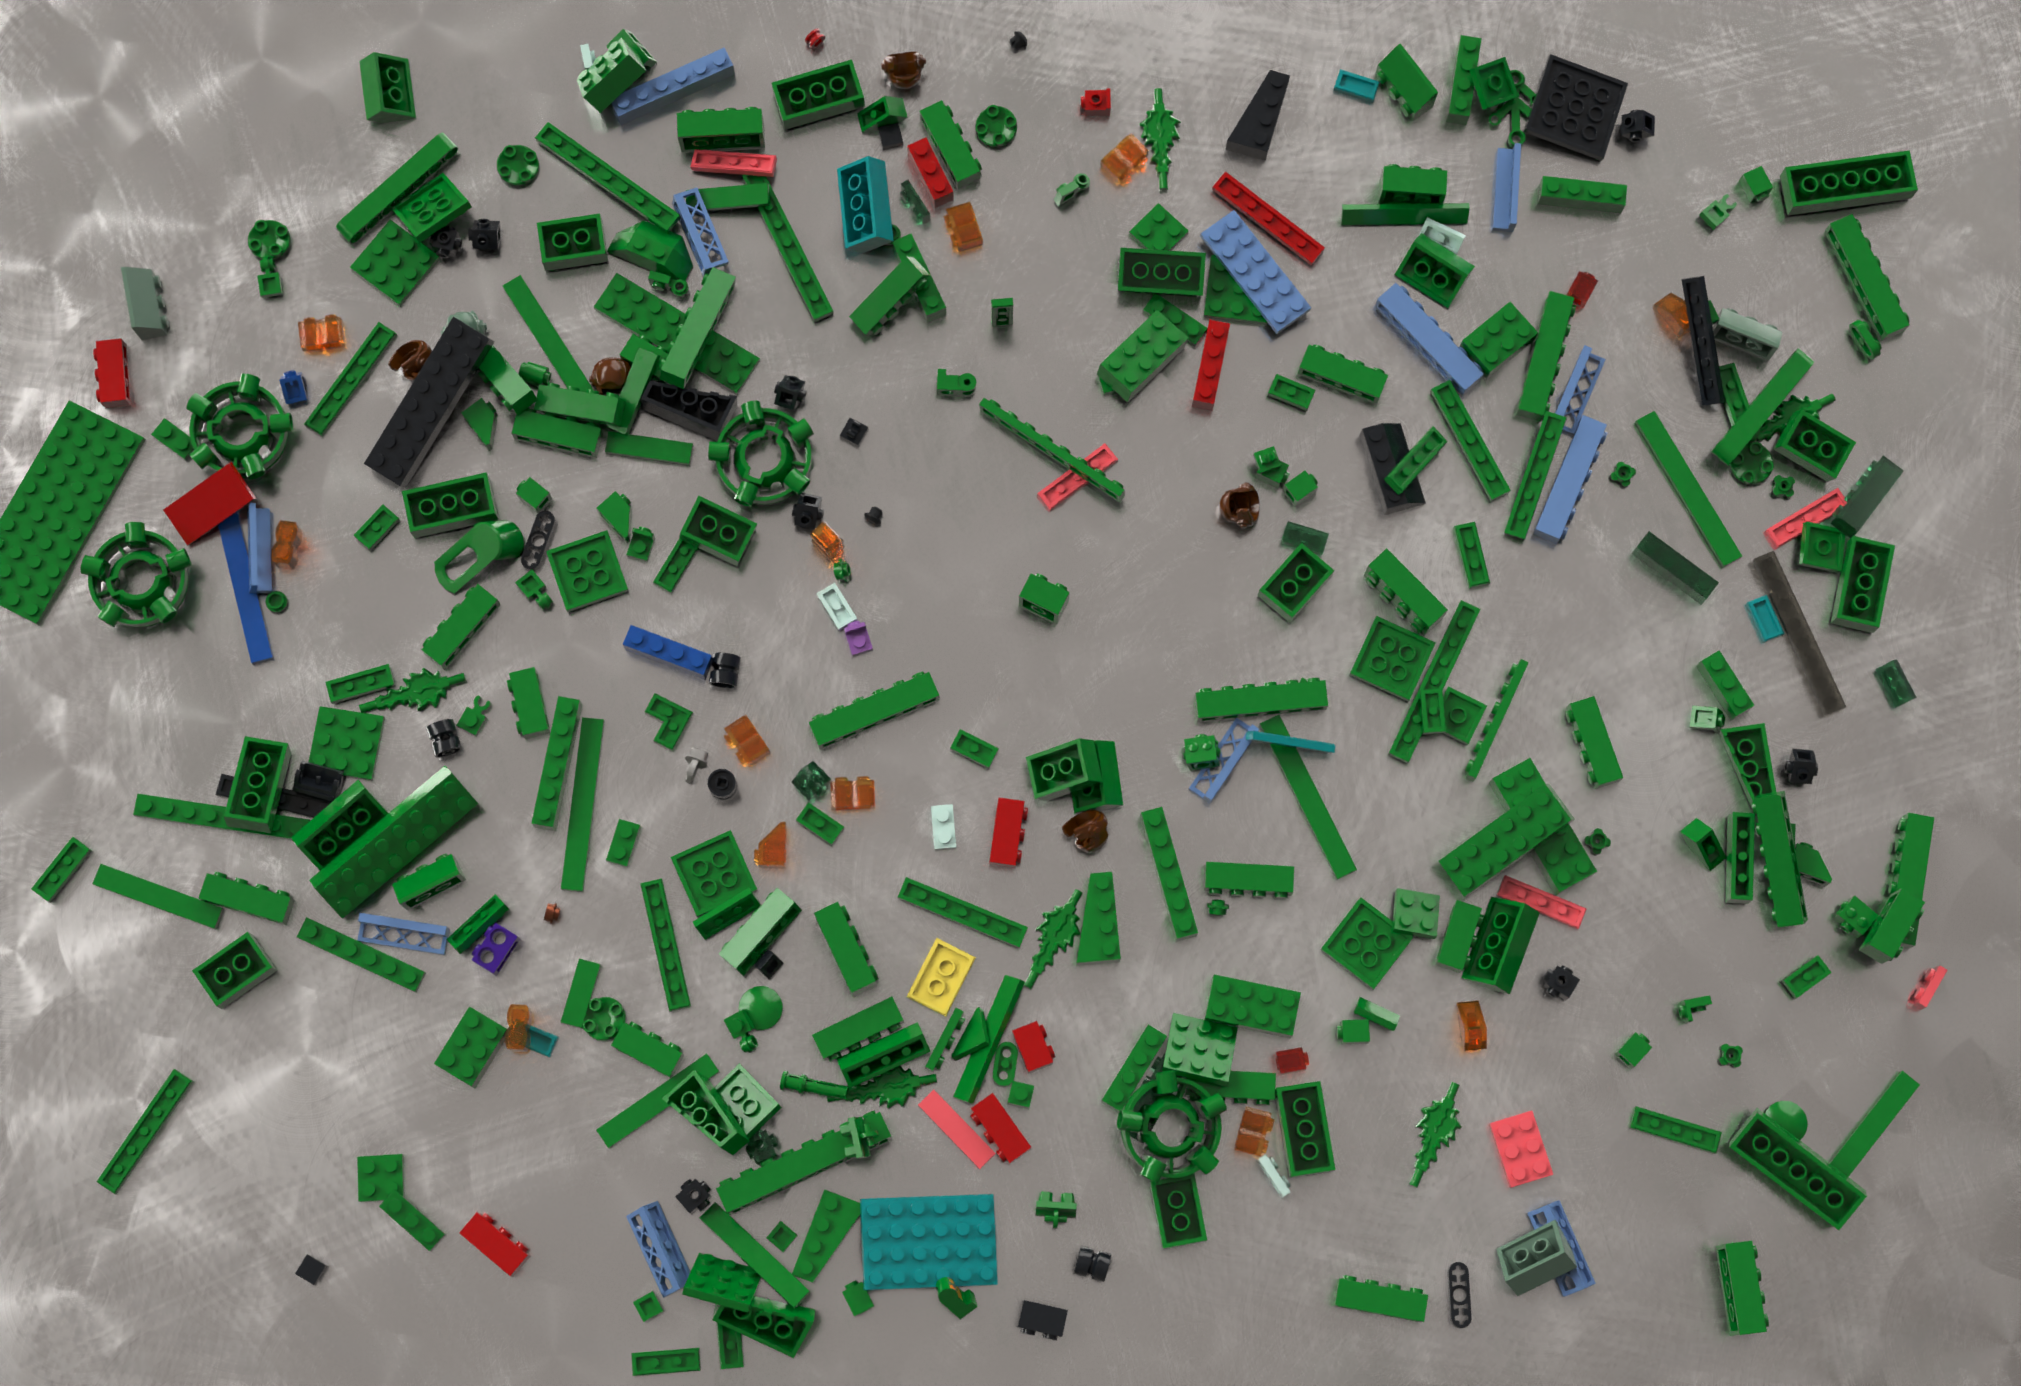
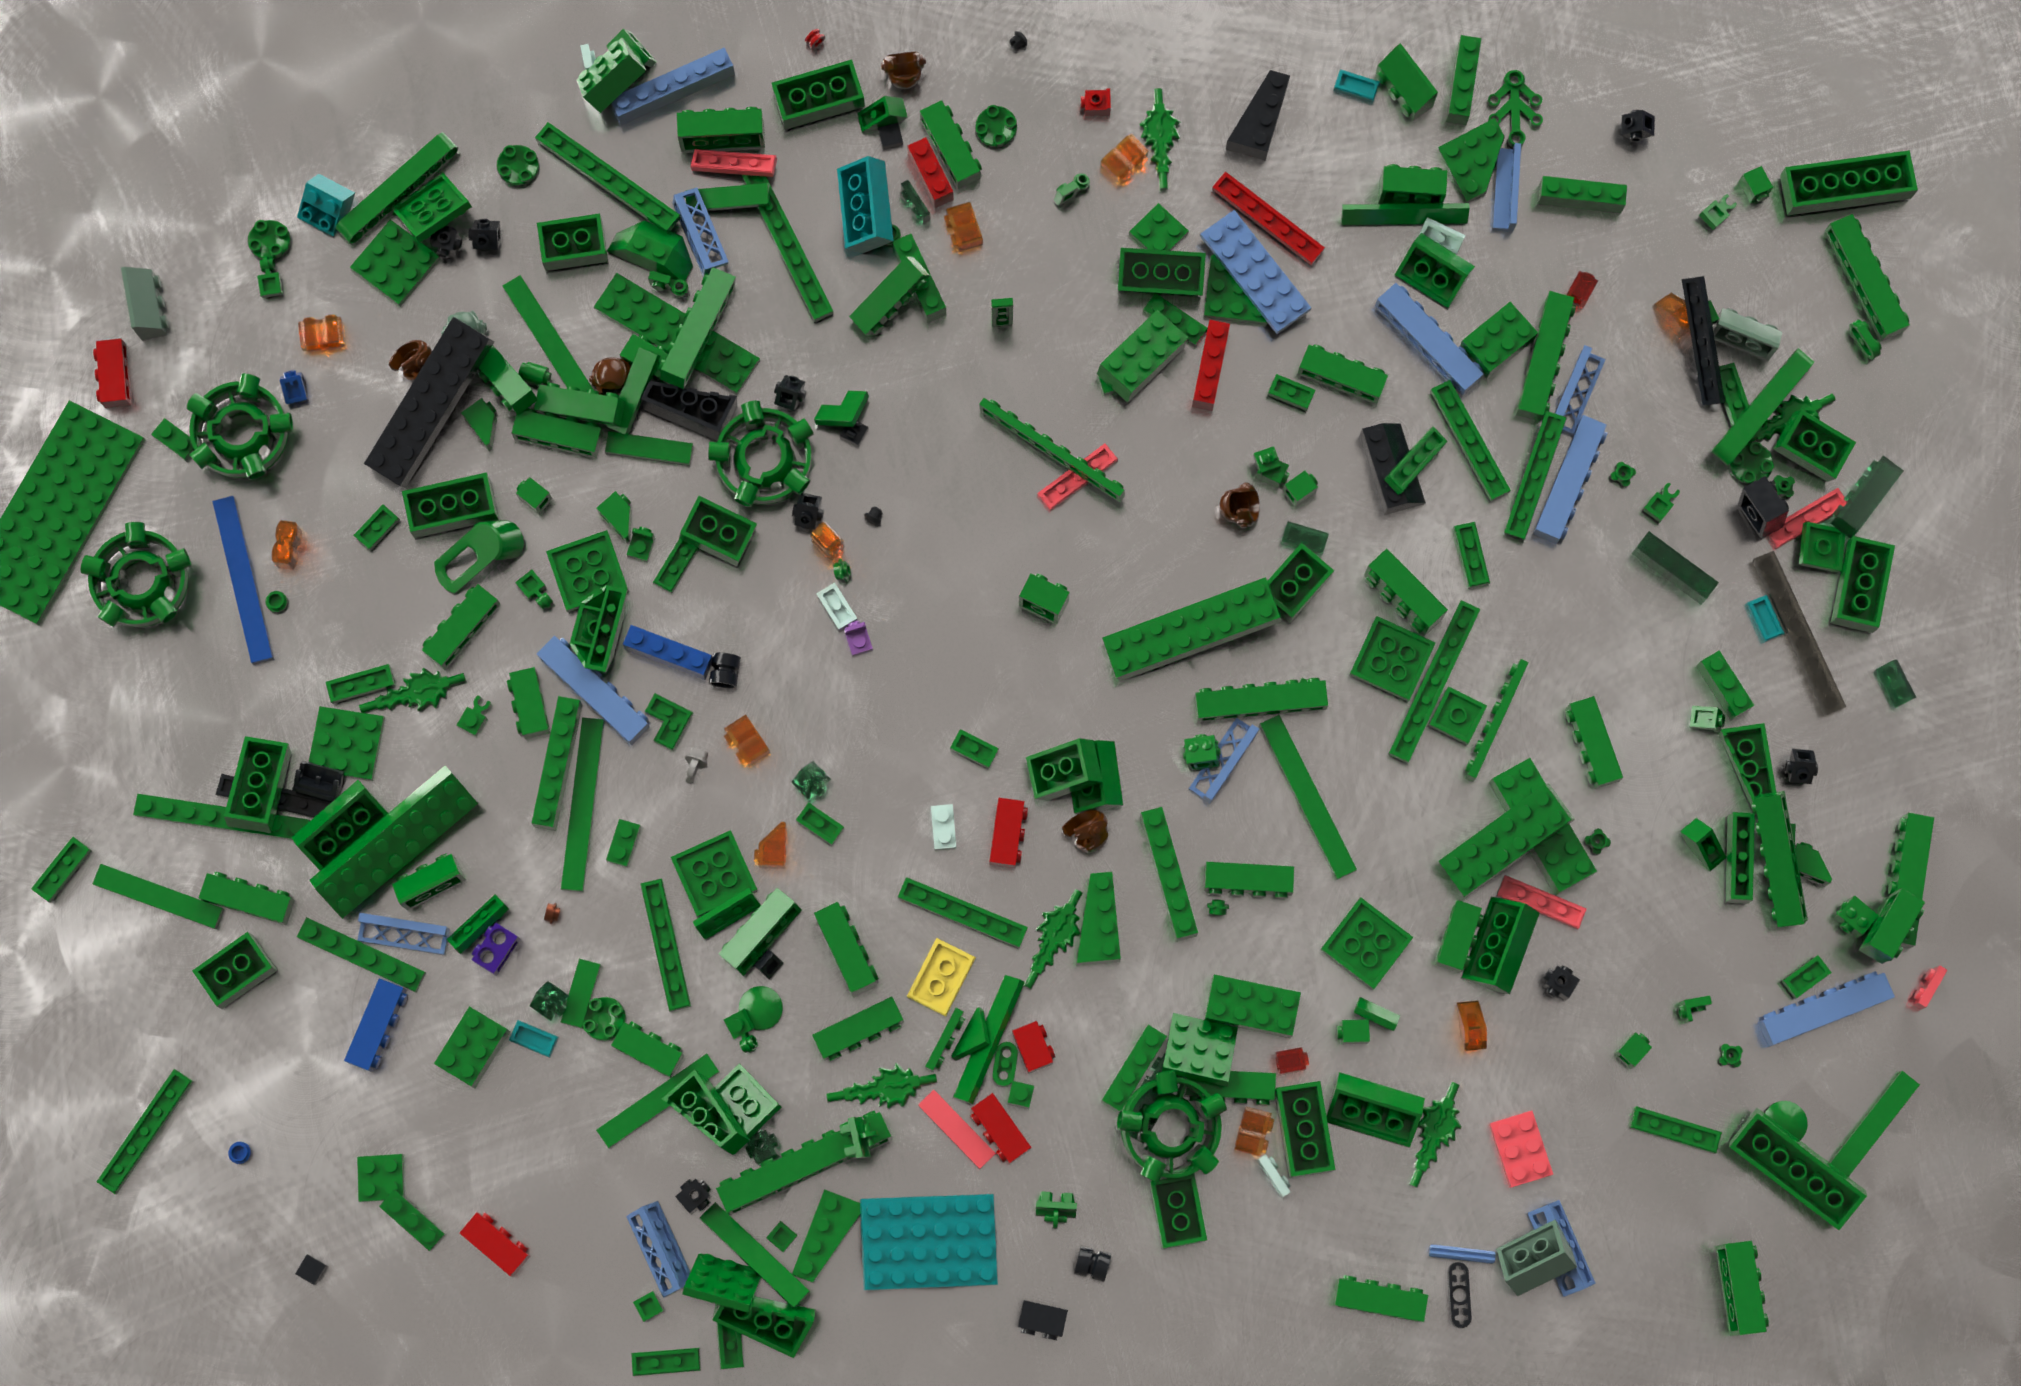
(209, 503): red tile -> none
(239, 1152): none -> blue plate
(259, 549): medium blue fence -> none
(324, 203): none -> teal slope
(350, 379): green tile -> none
(376, 1025): none -> blue brick
(387, 88): green slope -> none
(440, 731): black wheel -> none
(519, 1021): clear orange brick -> none
(549, 527): black beam -> none
(550, 1001): none -> clear green brick
(593, 690): none -> medium blue brick
(599, 627): none -> green wedge
(722, 785): black wheel -> none
(804, 1084): green pin -> none
(843, 414): none -> green tile
(852, 794): clear orange brick -> none
(857, 1298): green brick -> none
(874, 710): green brick -> none
(883, 1055): green brick -> none
(955, 384): green leg -> none
(955, 1299): green leg -> none
(1192, 629): none -> green brick
(1290, 741): teal tile -> none
(1375, 1109): none -> green slope
(1416, 913): green plate -> none
(1432, 711): green plate -> none
(1462, 1254): none -> medium blue axle
(1473, 158): none -> green plate
(1493, 83): green plate -> none
(1575, 107): black plate -> none
(1660, 504): none -> green plate
(1688, 489): green tile -> none
(1763, 507): none -> black brick
(1826, 1009): none -> medium blue brick

